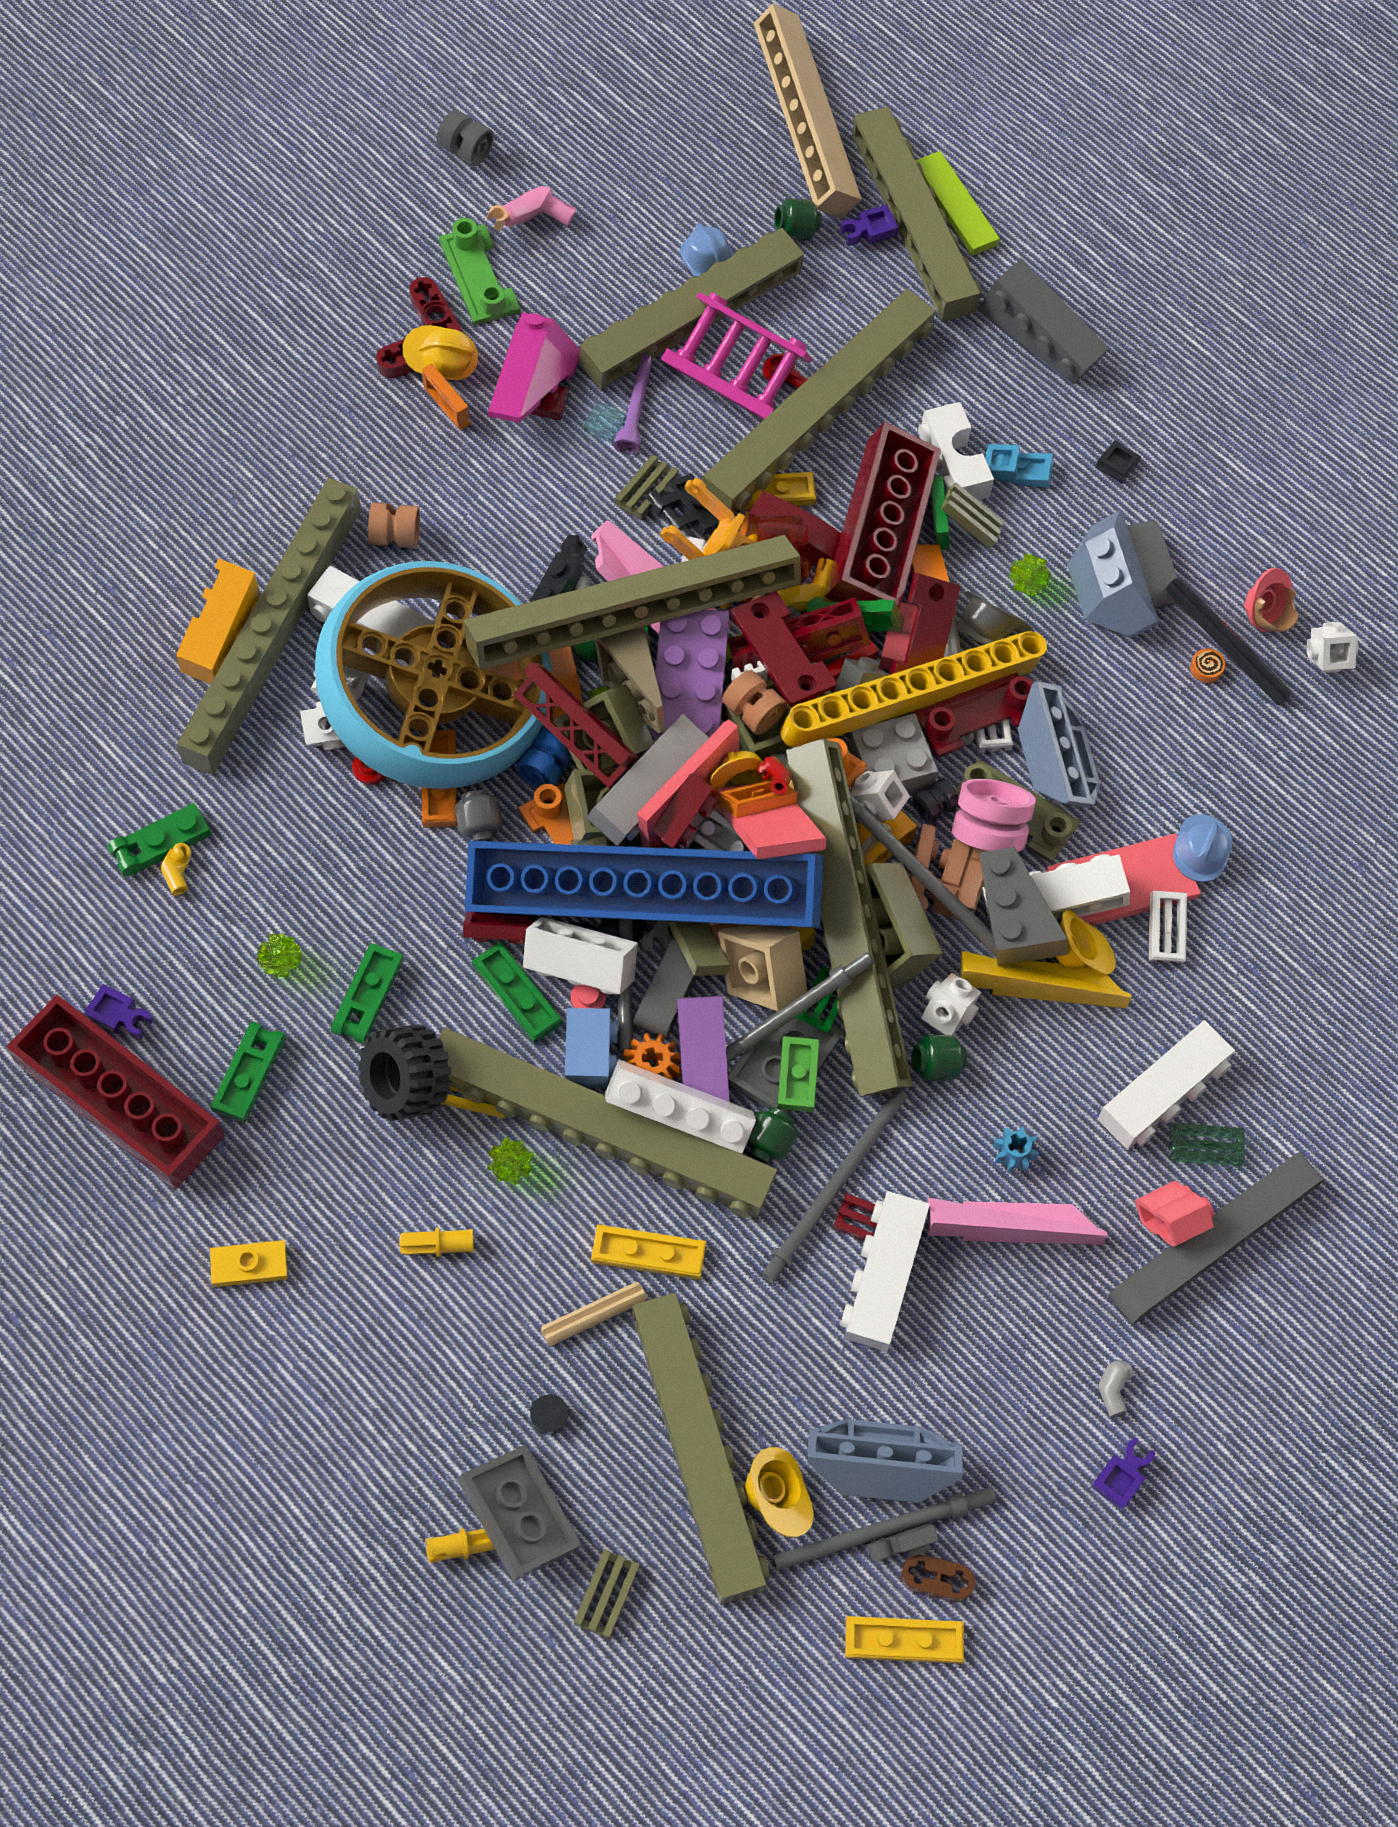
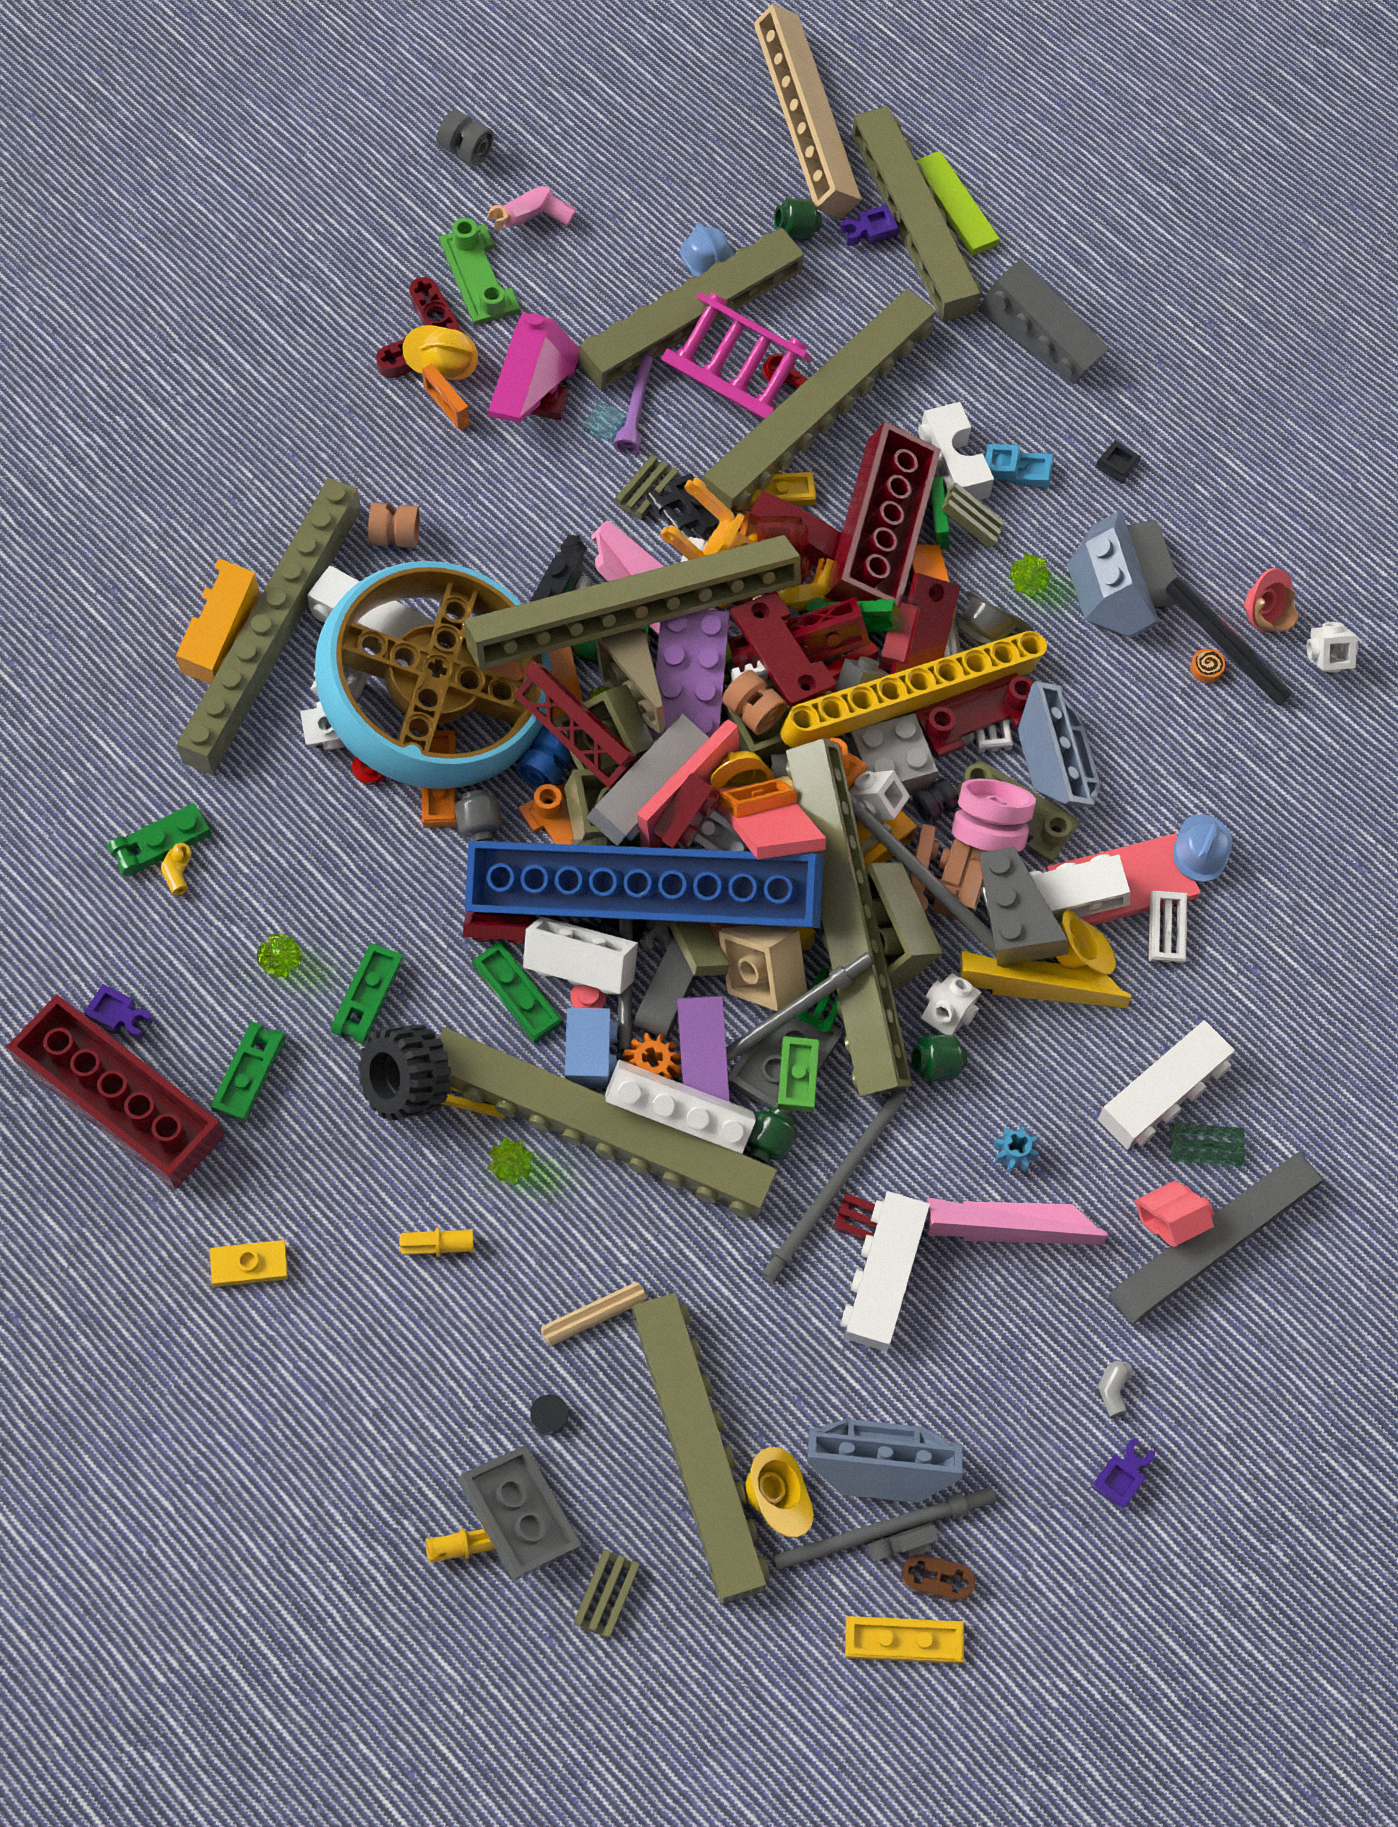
(648, 1252): yellow tile -> none
(781, 775): red arm -> none

